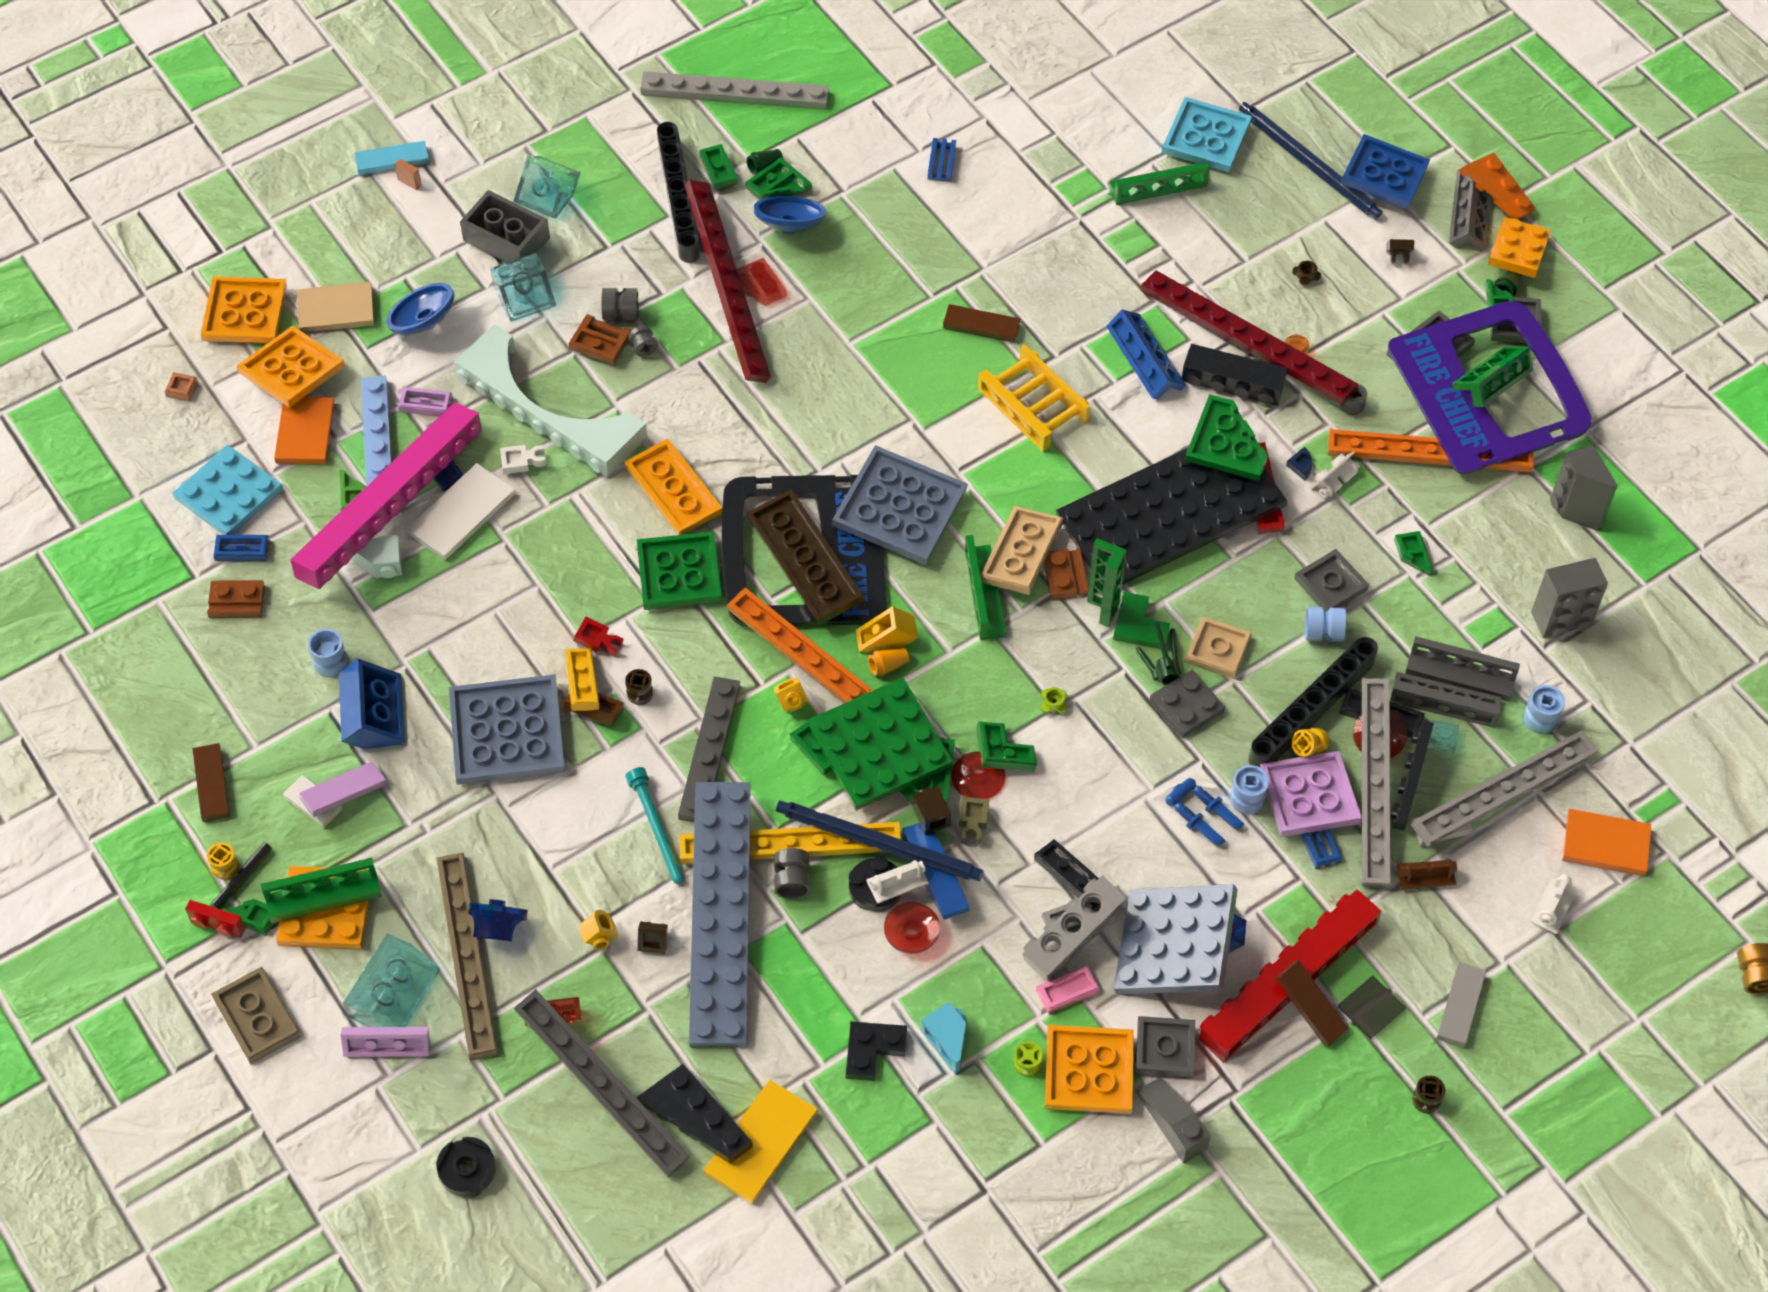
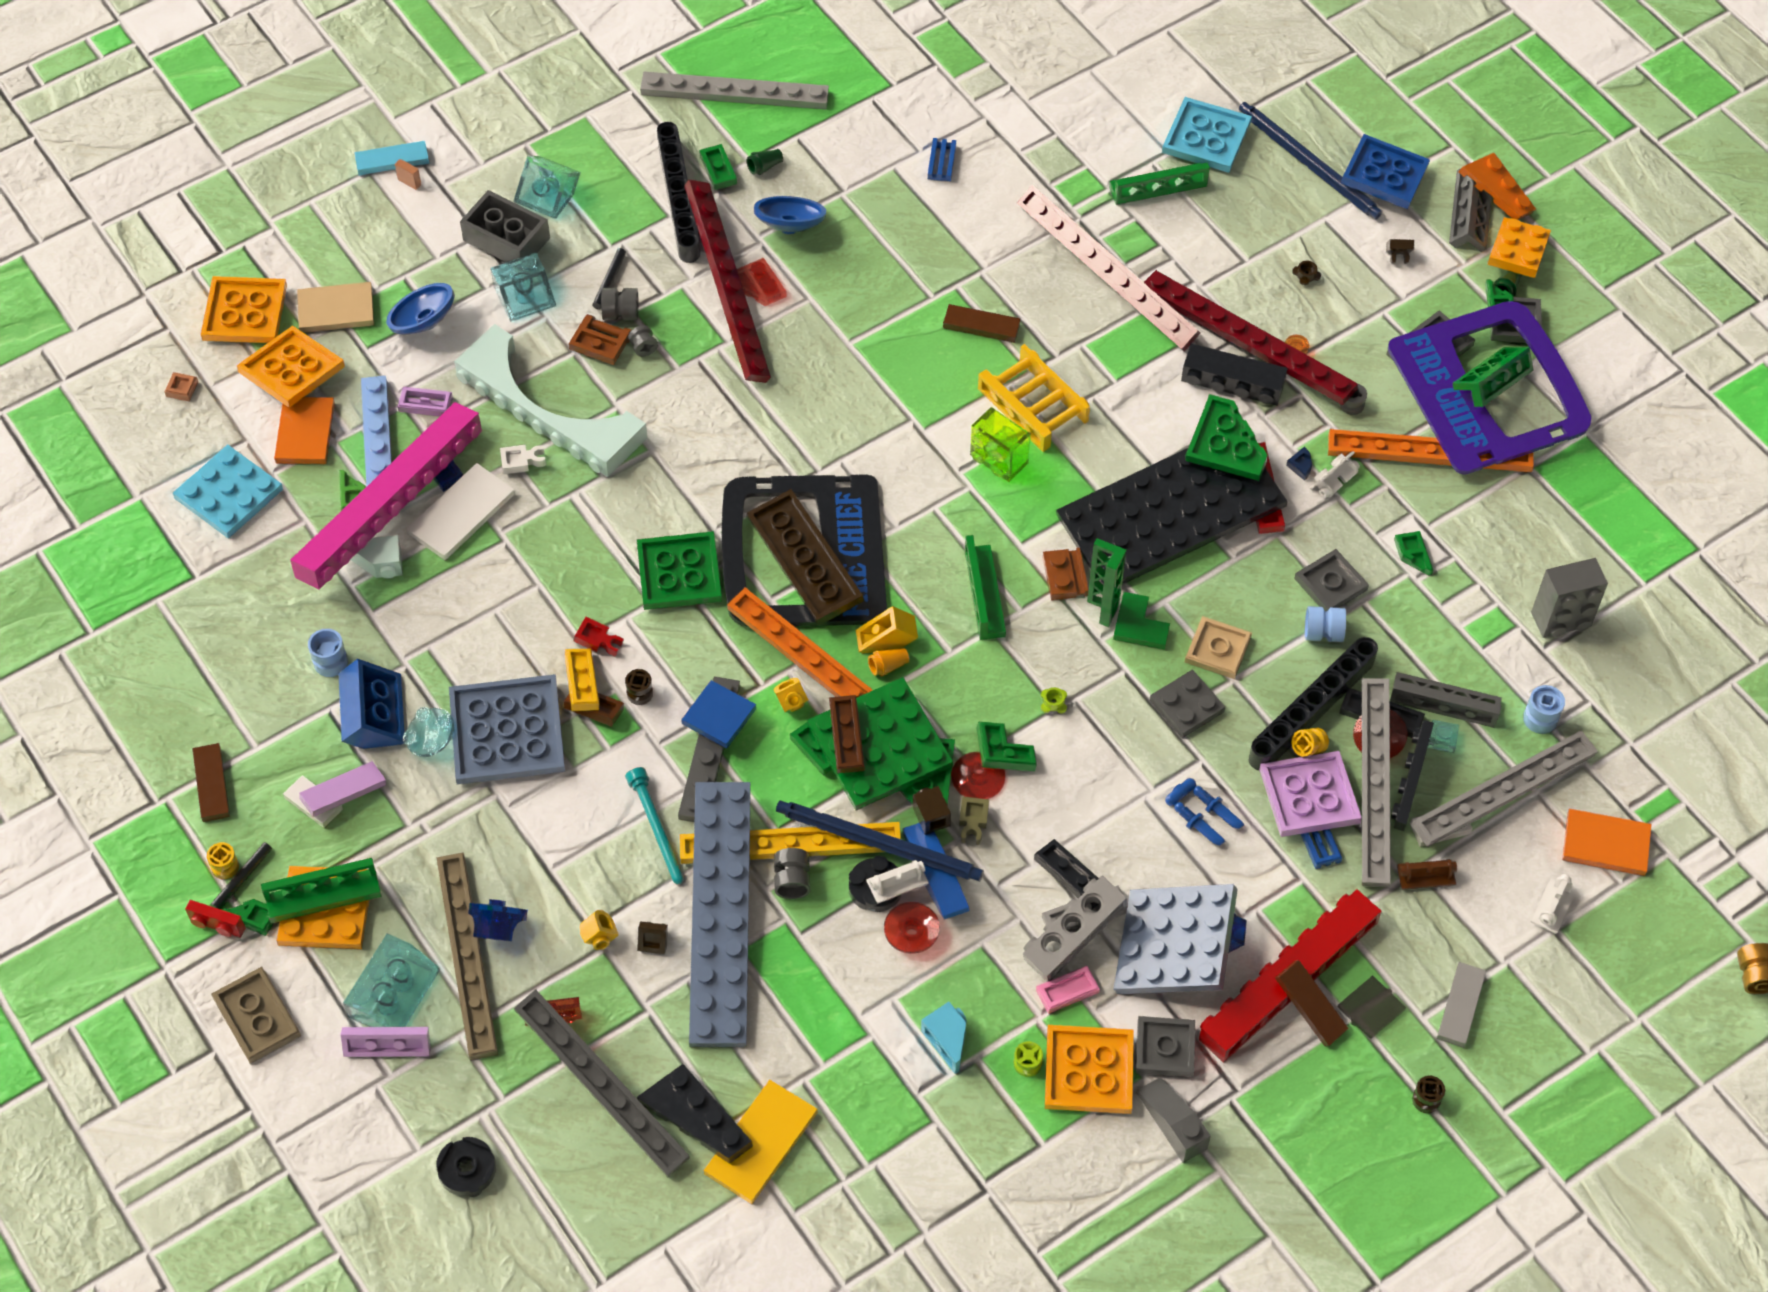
(236, 599): dark orange plate -> none
(240, 550): blue tile -> none
(429, 731): none -> clear light blue dish
(610, 275): none -> black bar
(673, 487): light orange plate -> none
(718, 714): none -> blue tile
(778, 180): green wing -> none
(846, 734): none -> reddish brown tile
(867, 1041): black plate -> none
(899, 504): sand blue plate -> none
(999, 444): none -> clear neon green brick
(1021, 550): tan tile -> none
(1108, 268): none -> plate
(1144, 353): blue fence -> none
(1166, 669): dark green plant -> none
(1249, 789): light blue wheel -> none
(1461, 670): dark grey fence -> none
(1584, 488): dark grey slope -> none

